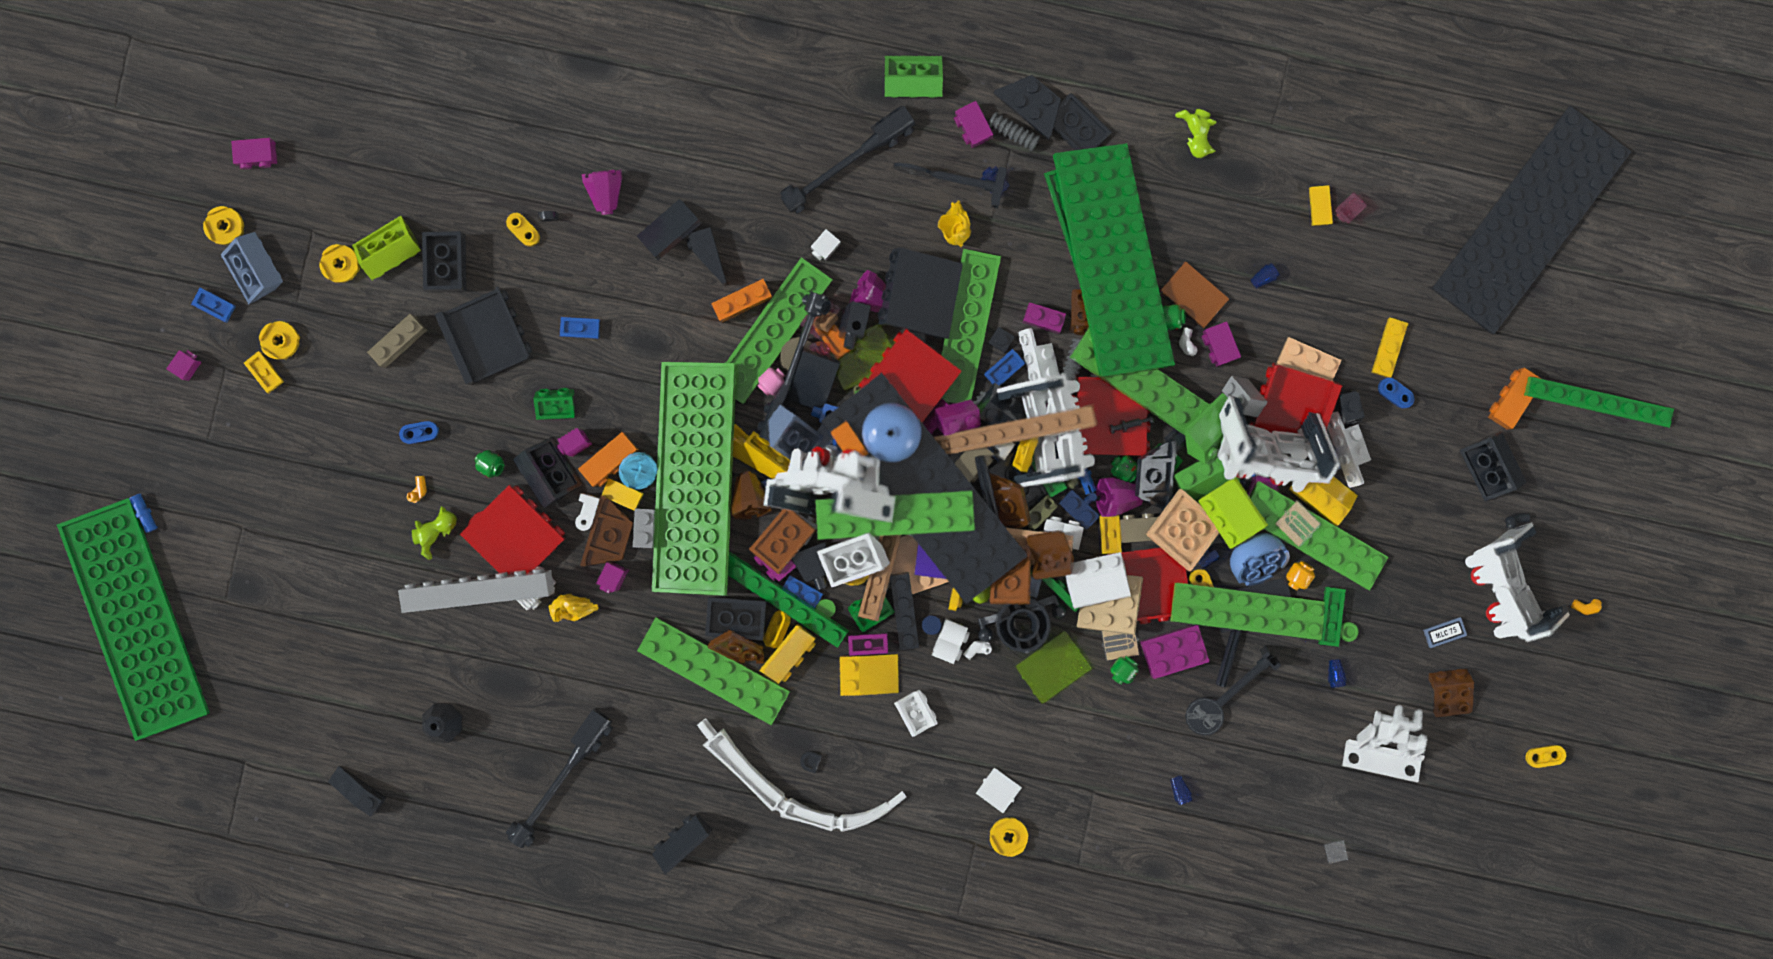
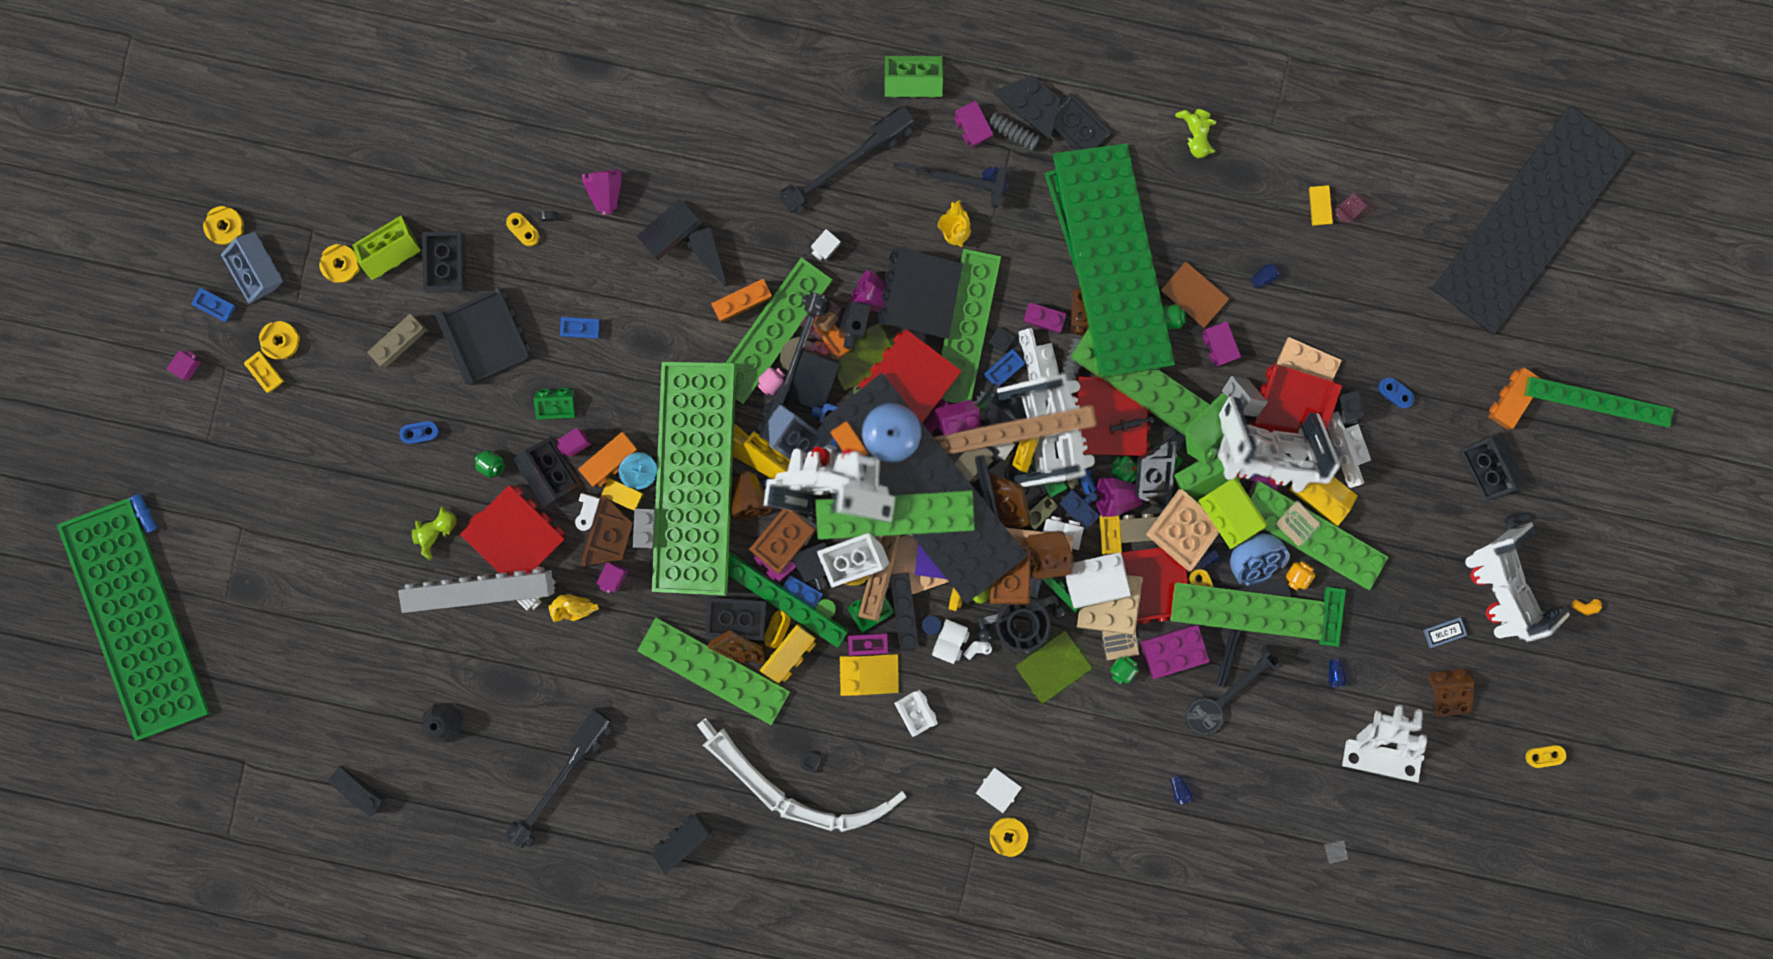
(254, 153): magenta brick -> none
(420, 490): light orange arm -> none
(1186, 344): white arm -> none
(1349, 631): bright green tile -> none
(1389, 347): yellow plate -> none

